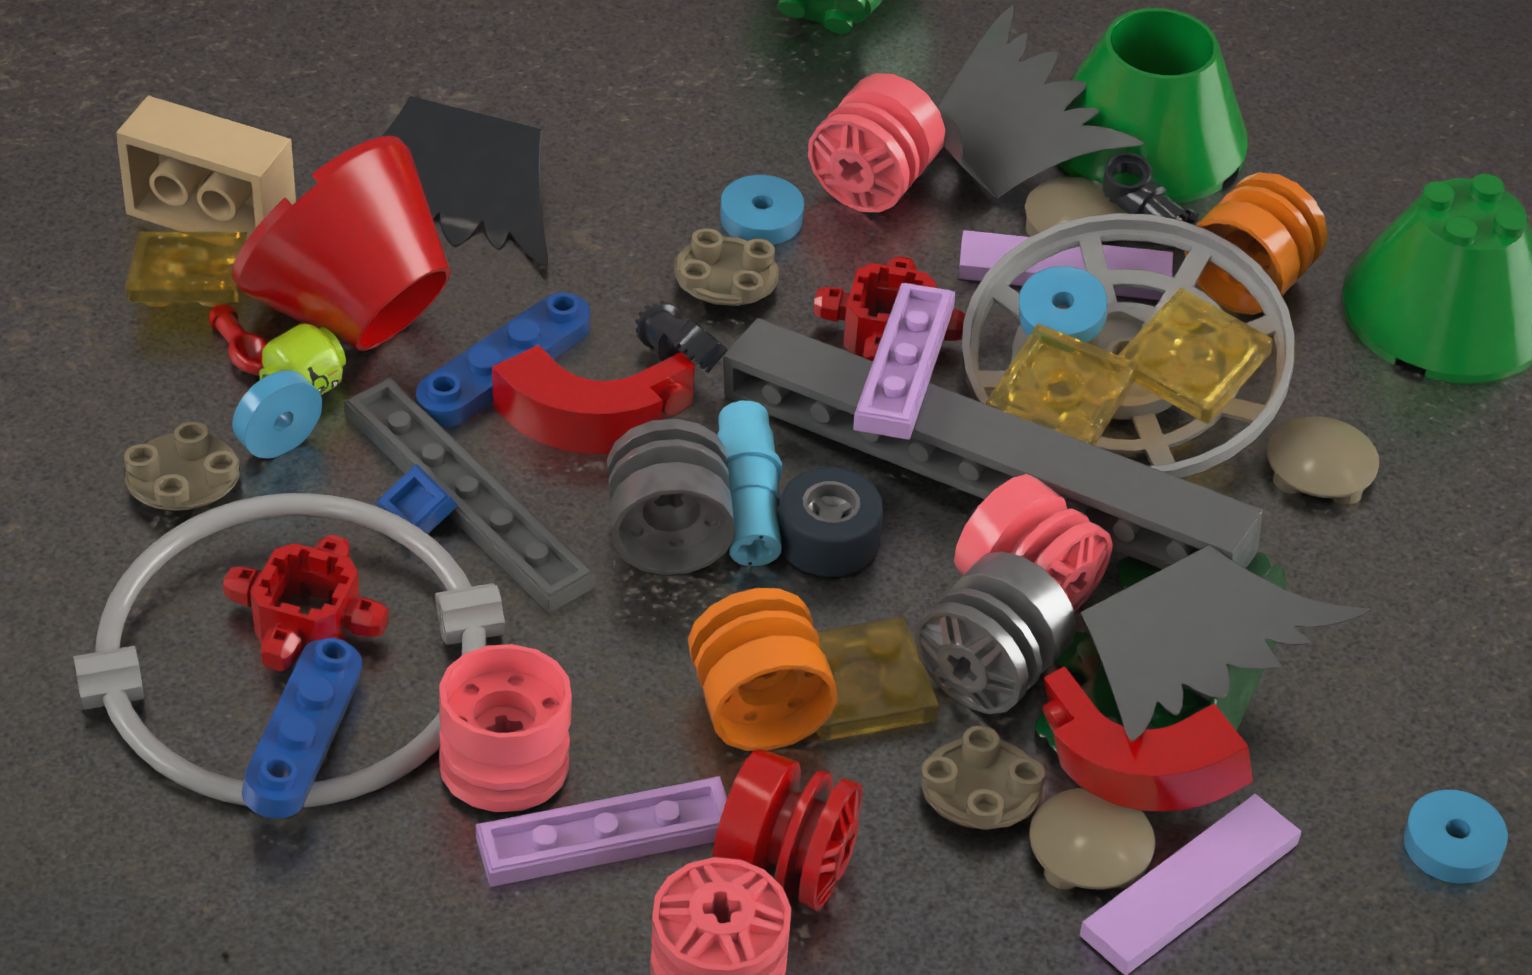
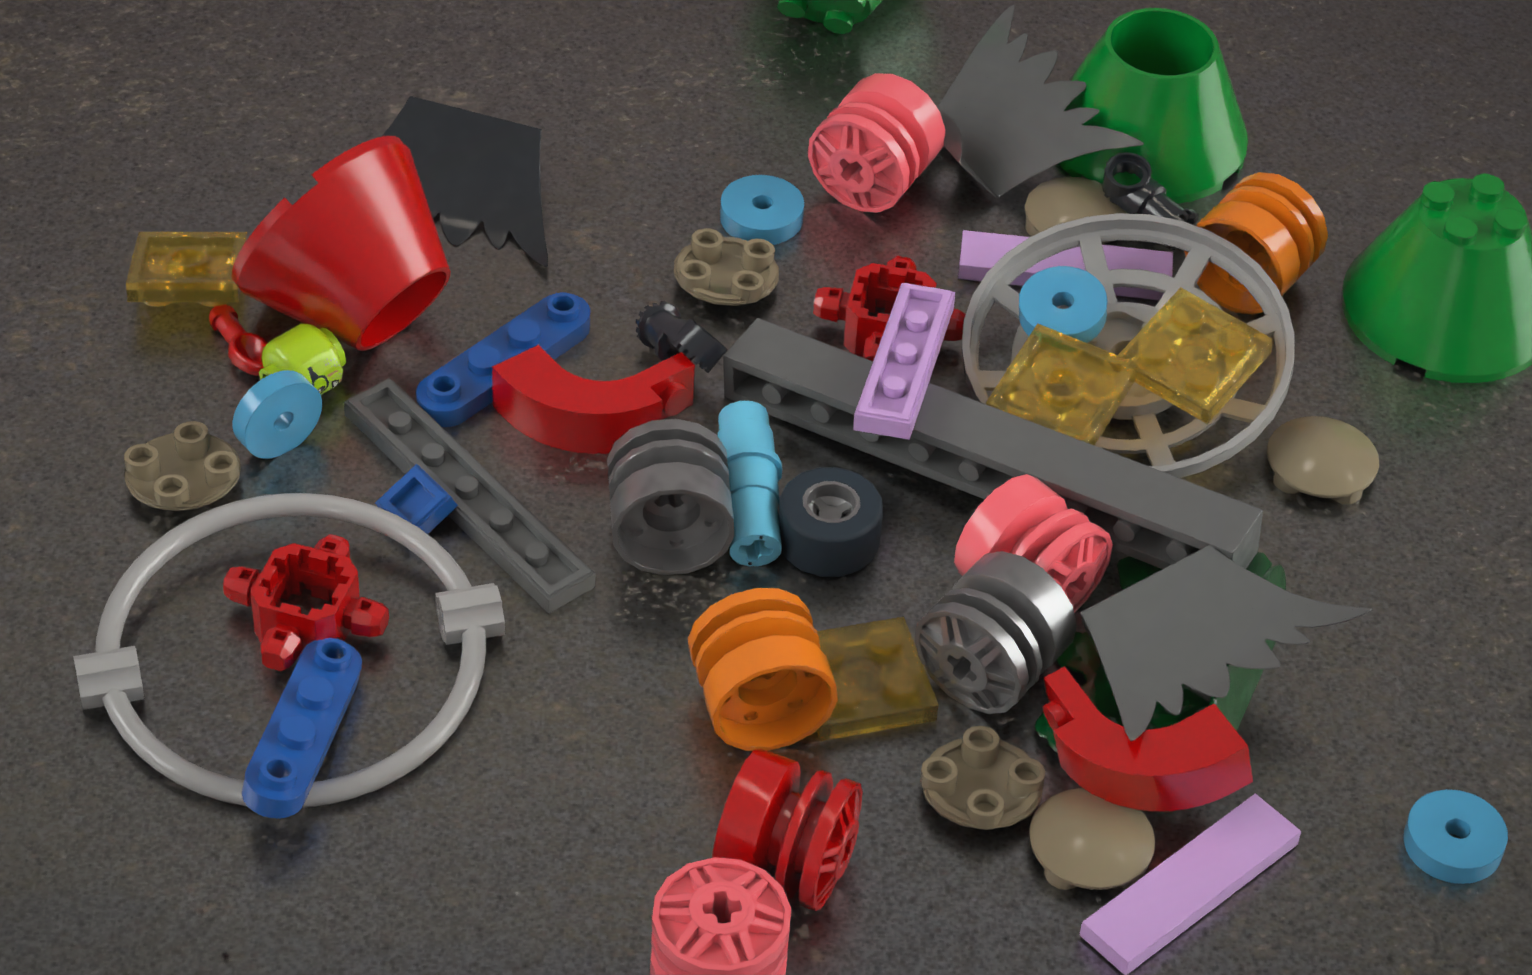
(201, 169): tan brick -> none
(504, 727): coral wheel -> none
(601, 831): lavender tile -> none

